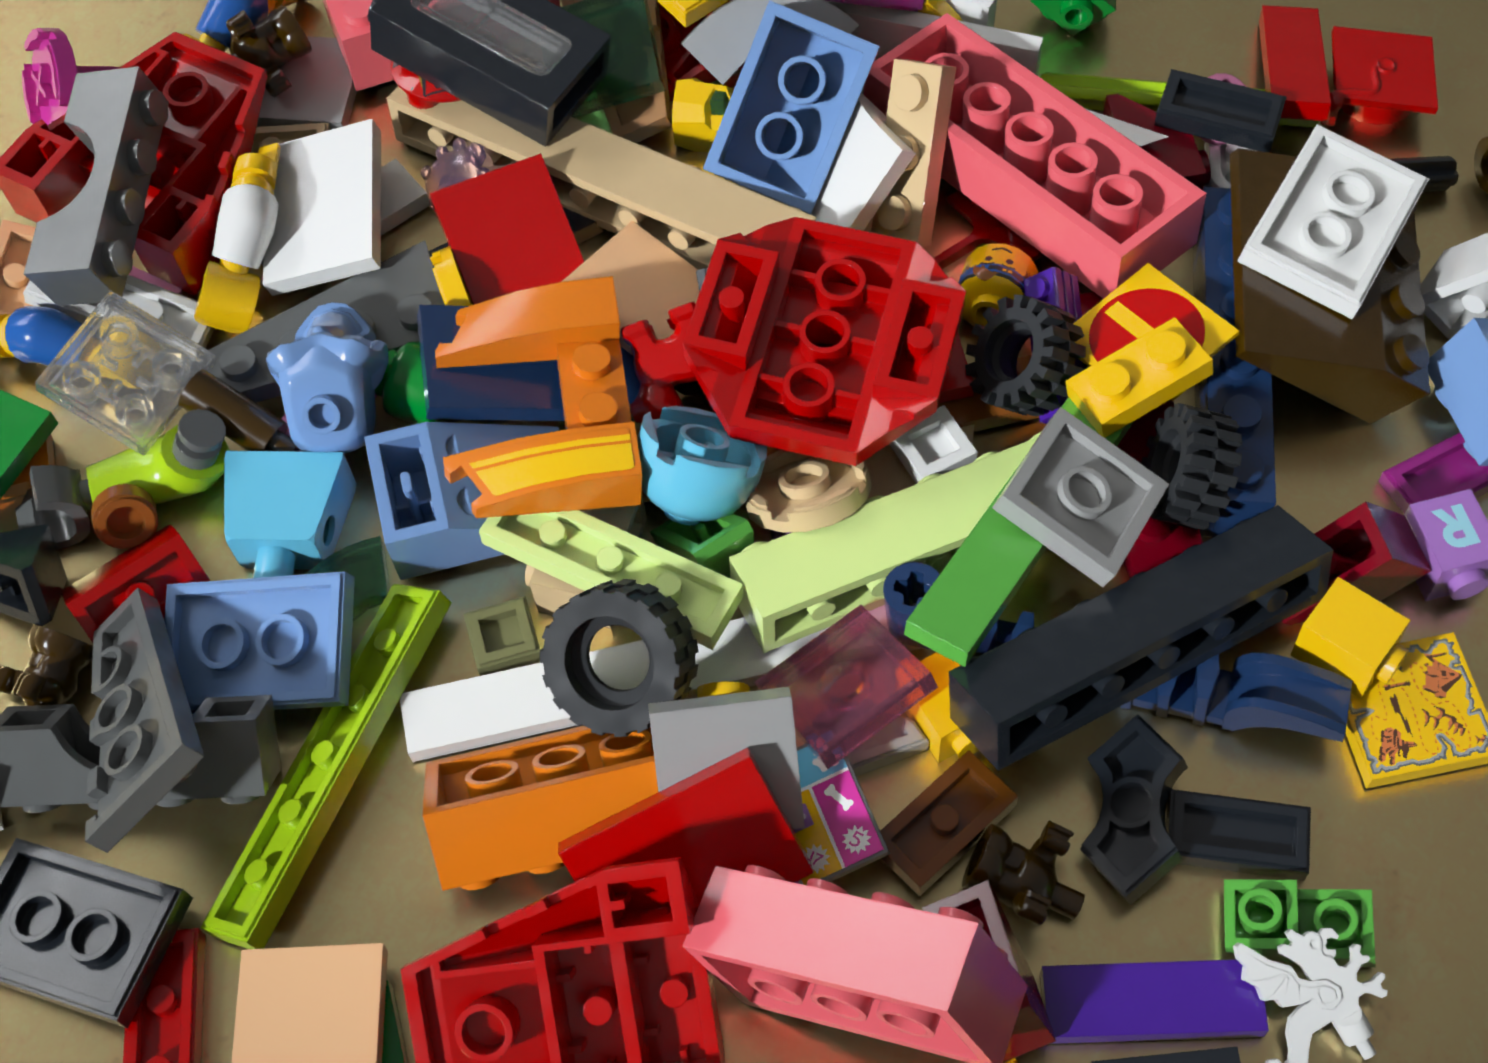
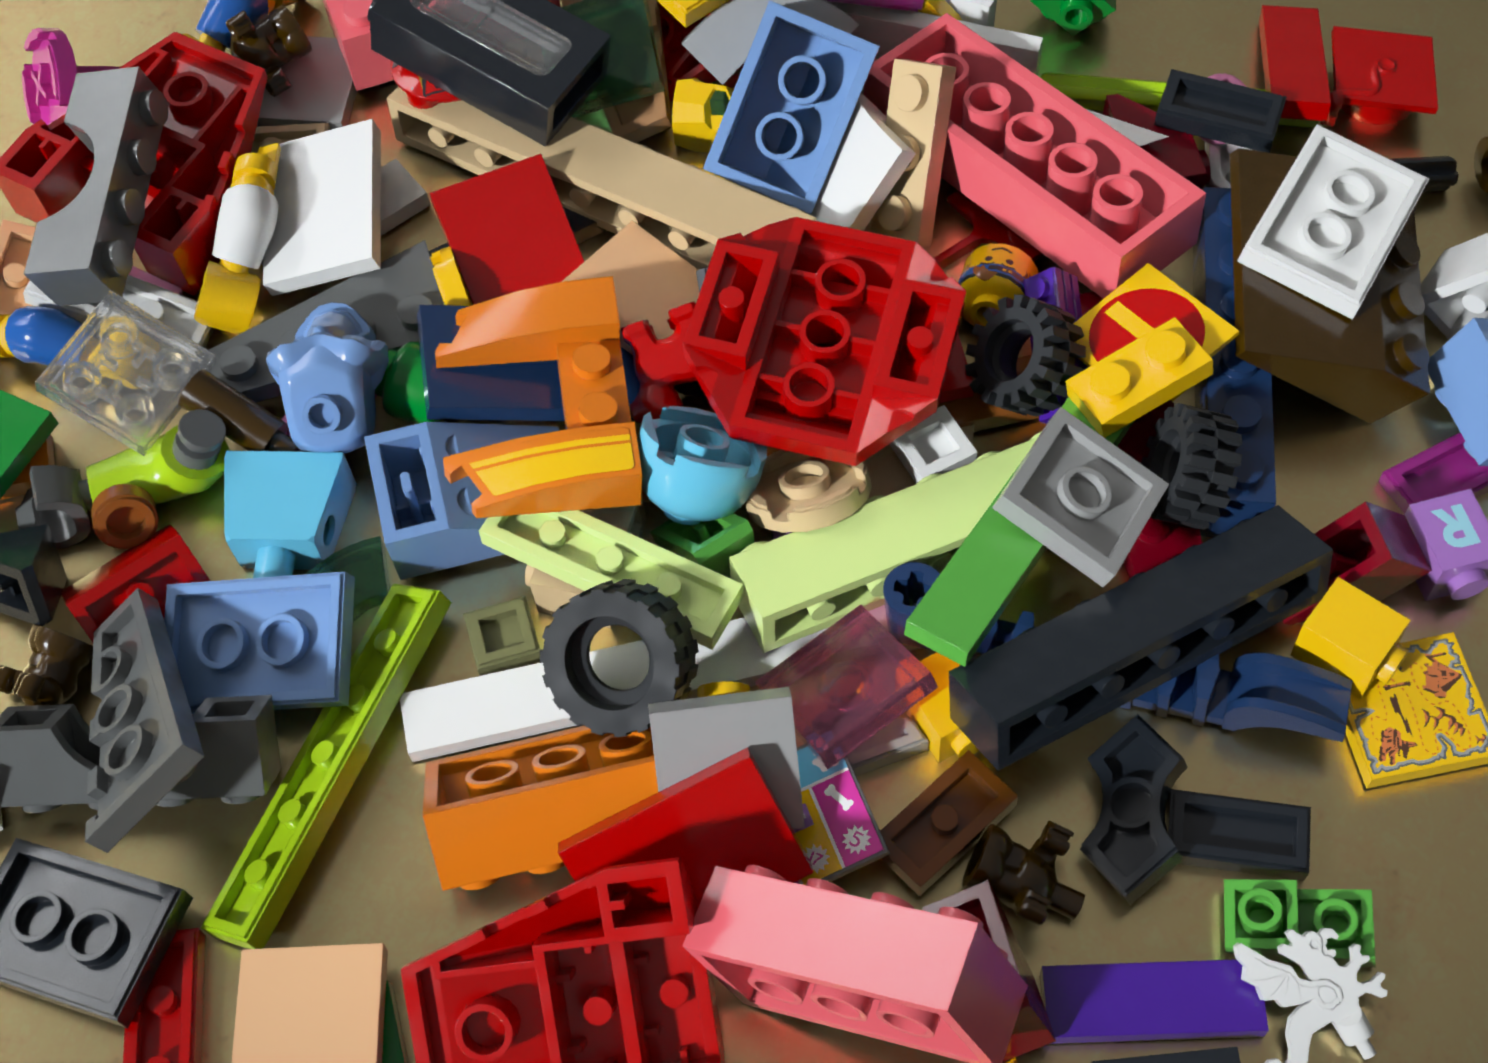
(454, 166): piece -> none

